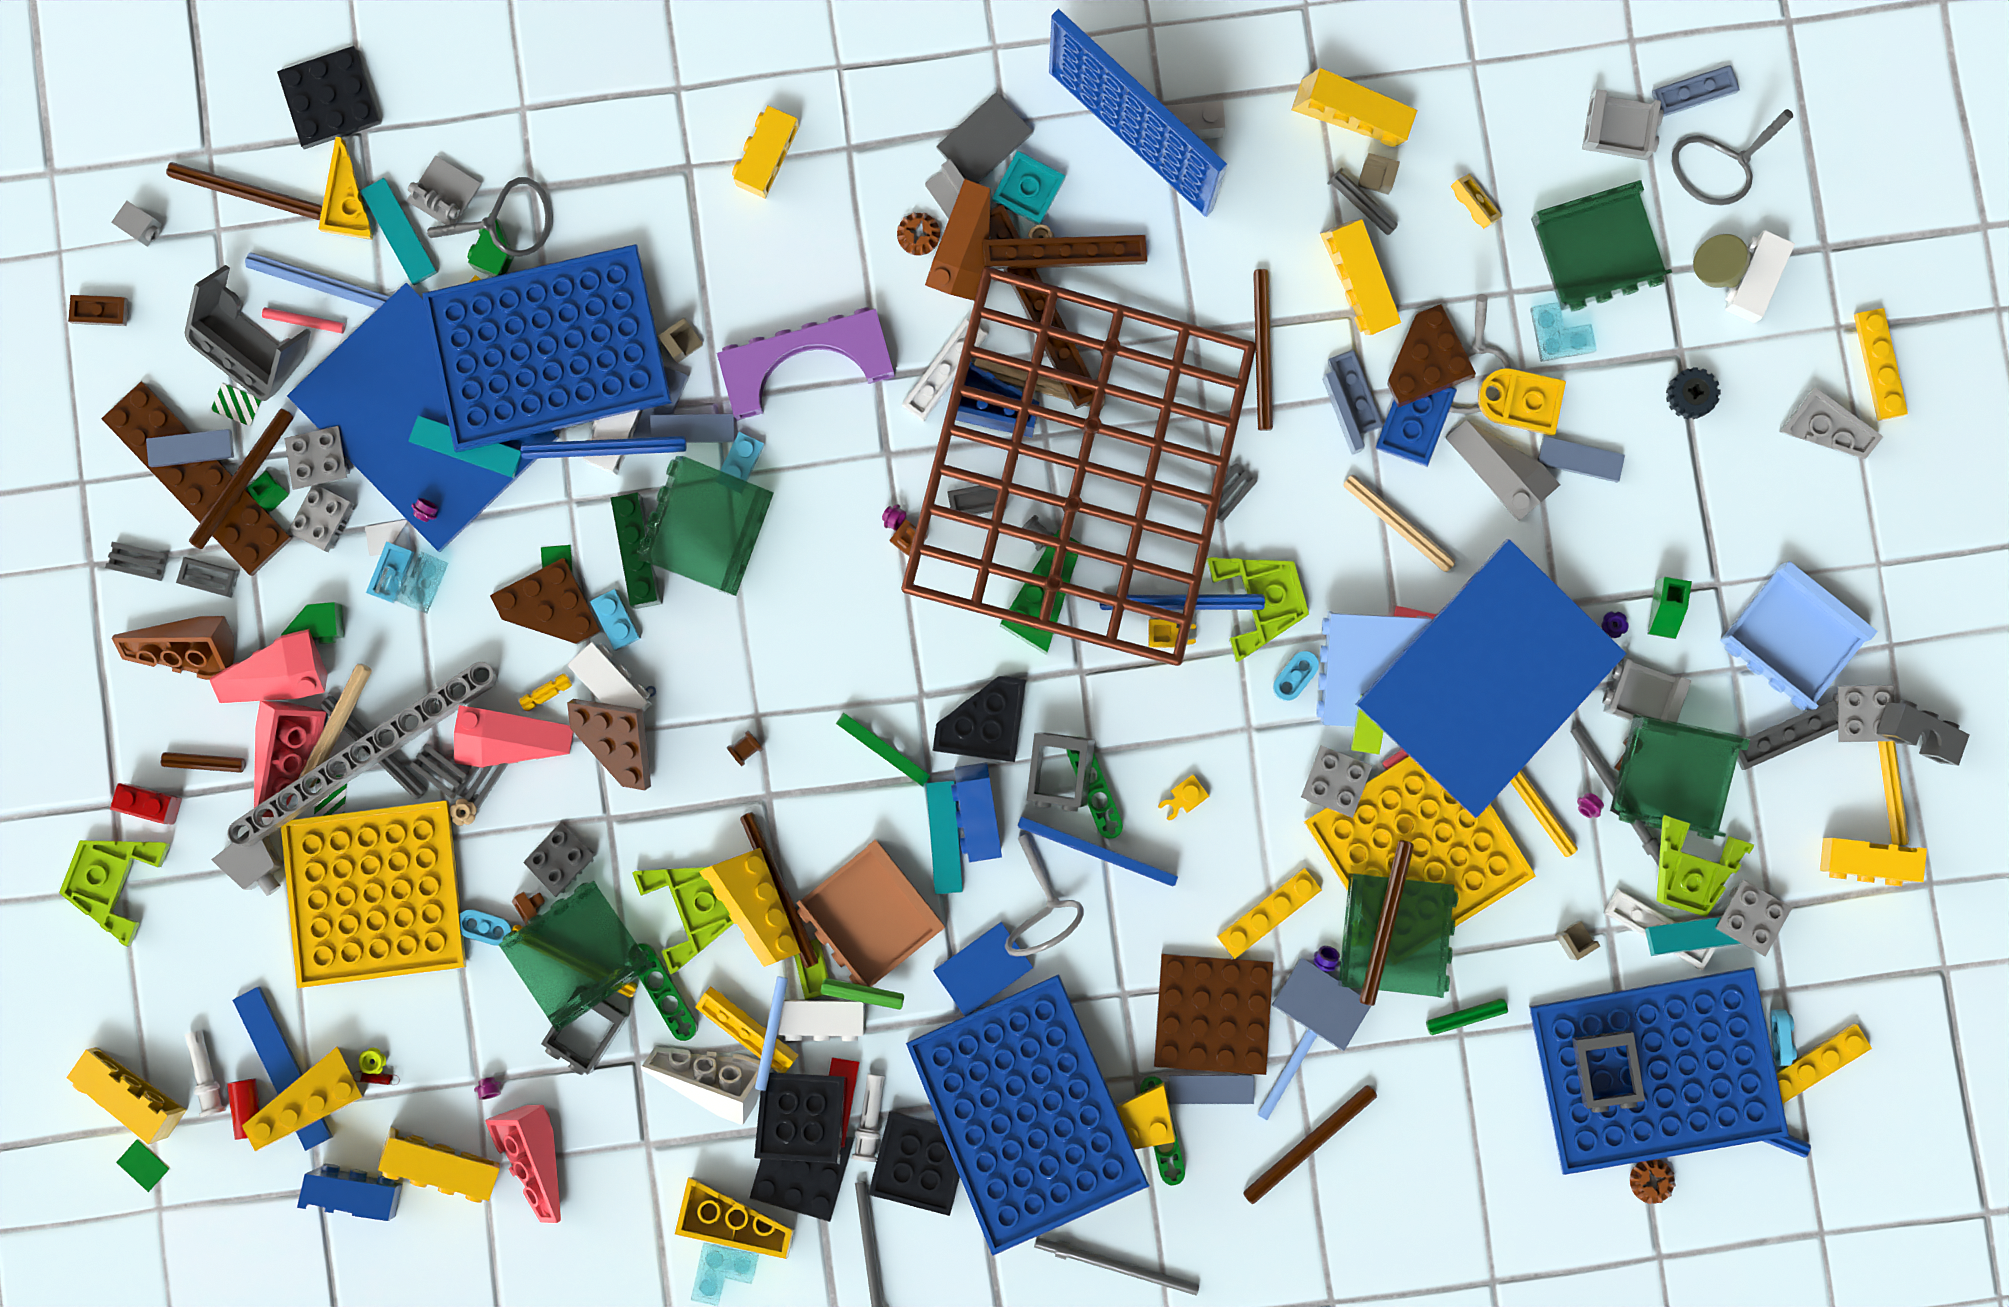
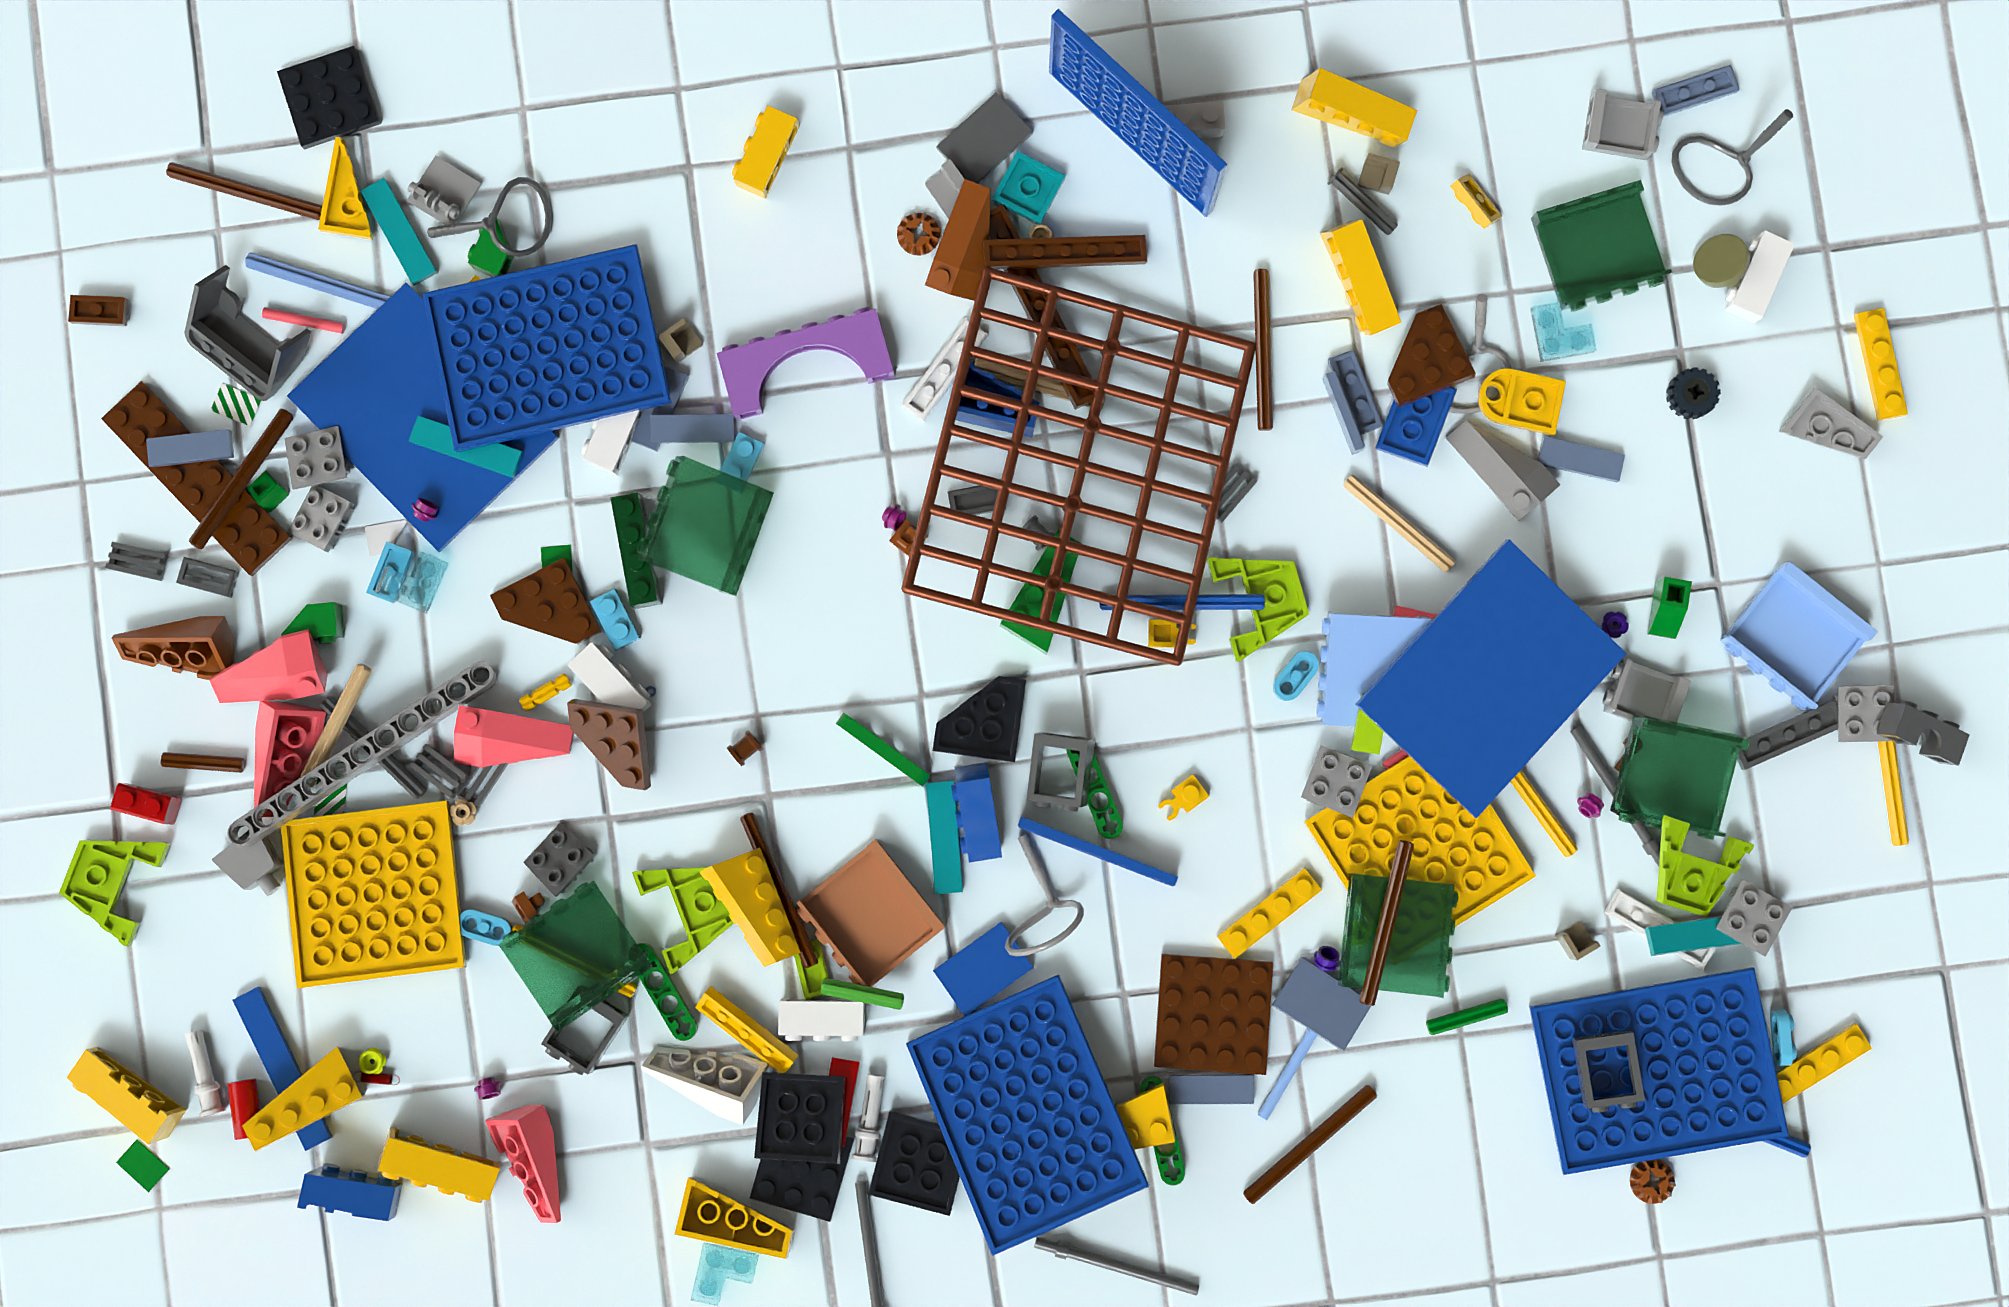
(137, 223): light grey brick -> none
(603, 447): blue axle -> none
(771, 1033): light blue bar -> none
(1872, 861): yellow wedge -> none

